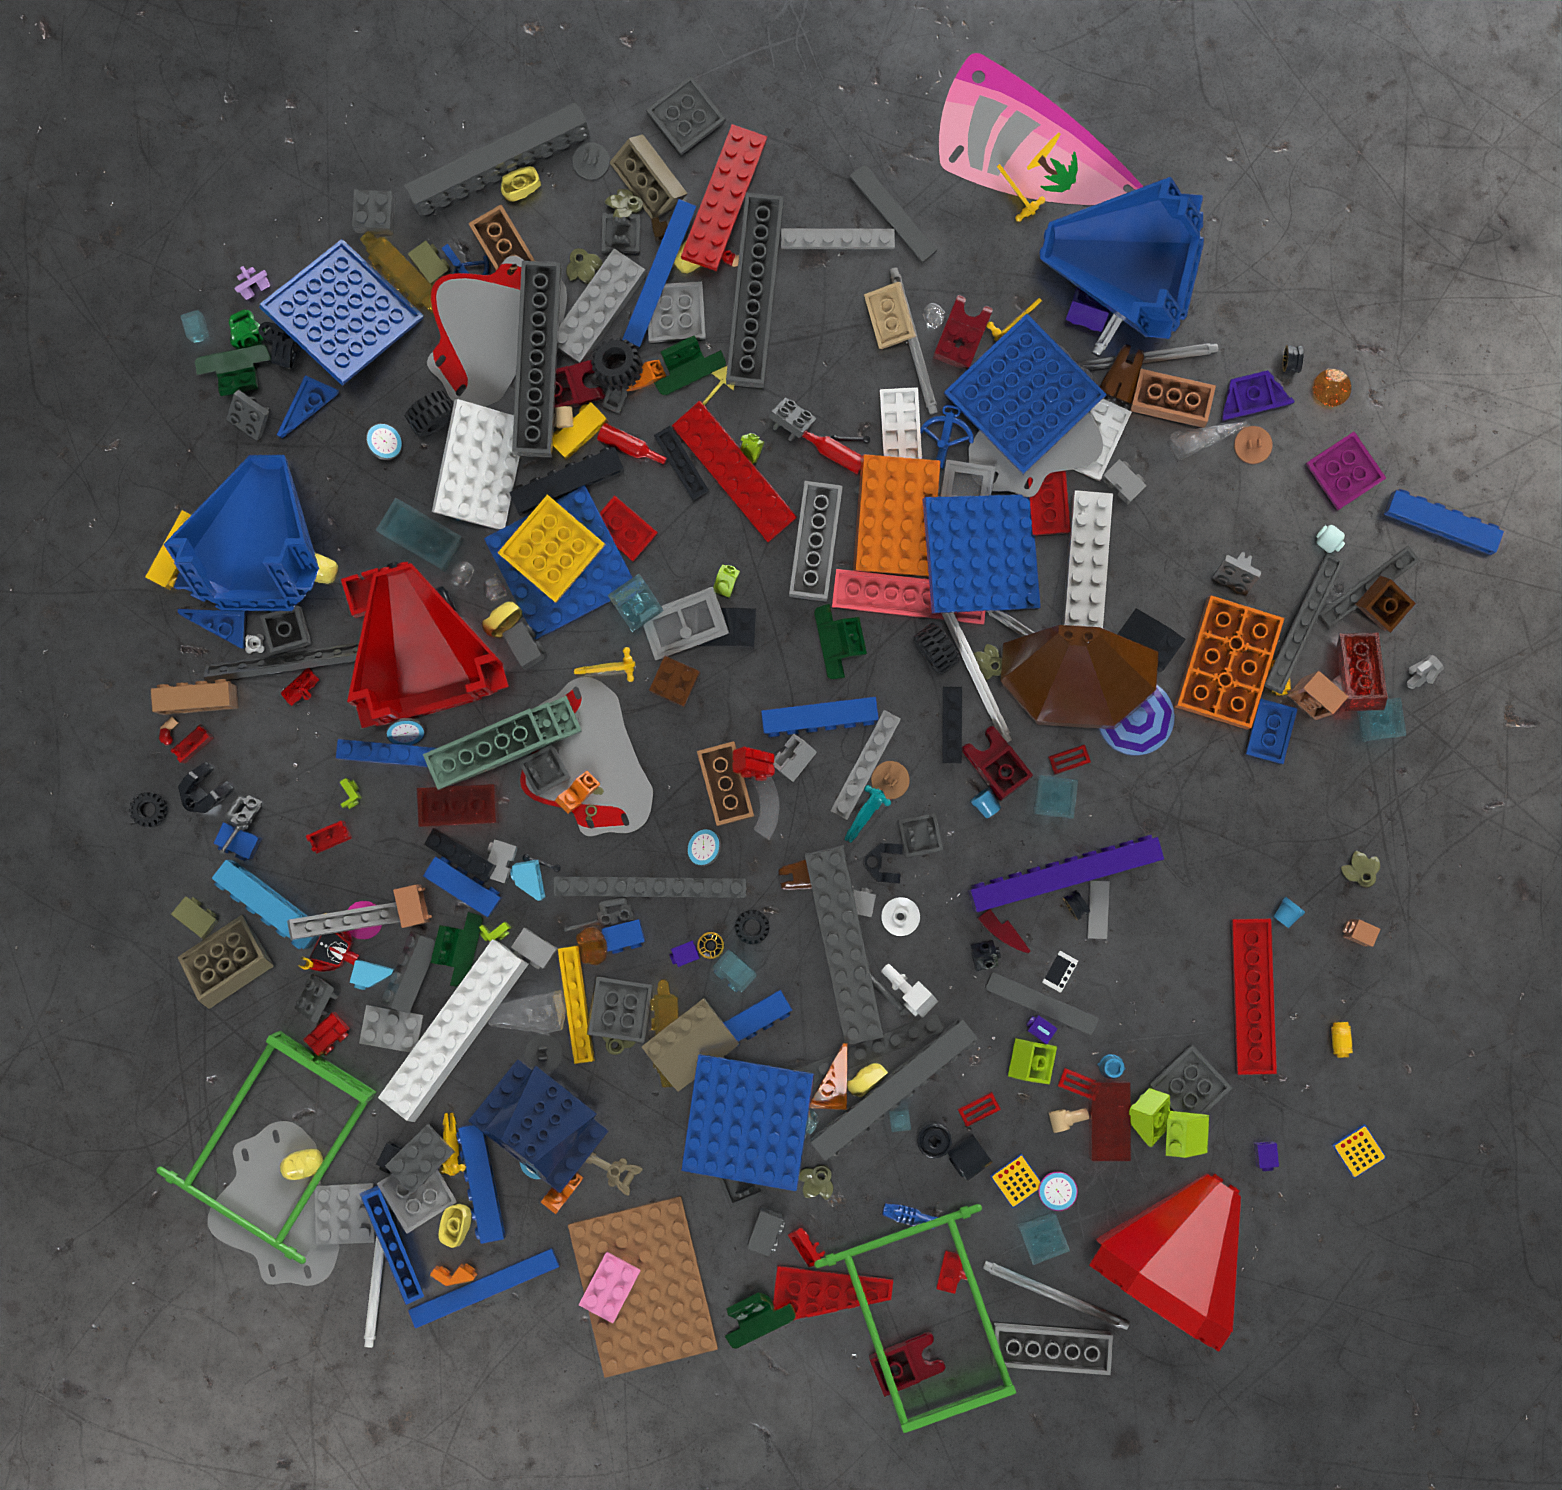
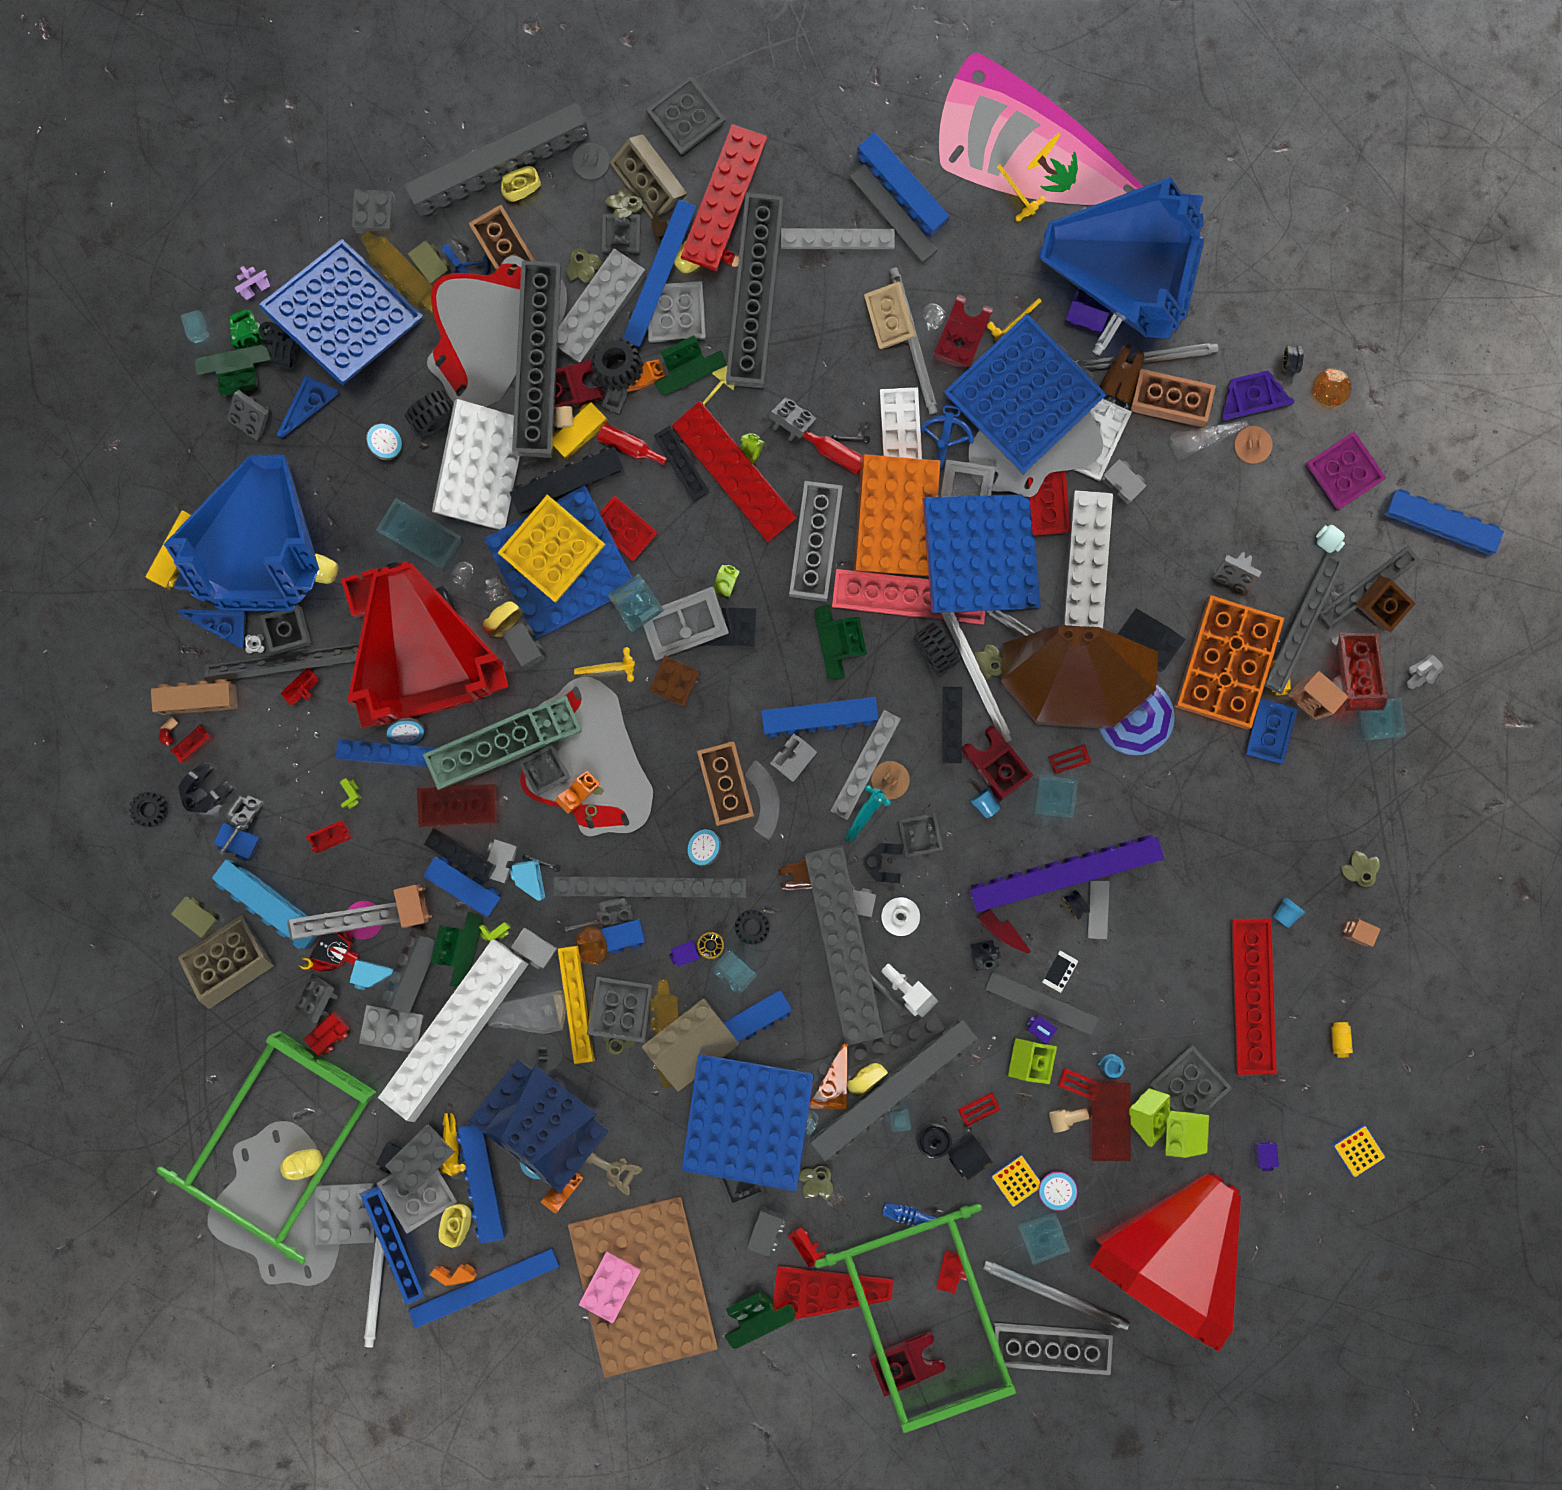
(753, 763): red brick -> none
(903, 184): none -> blue brick

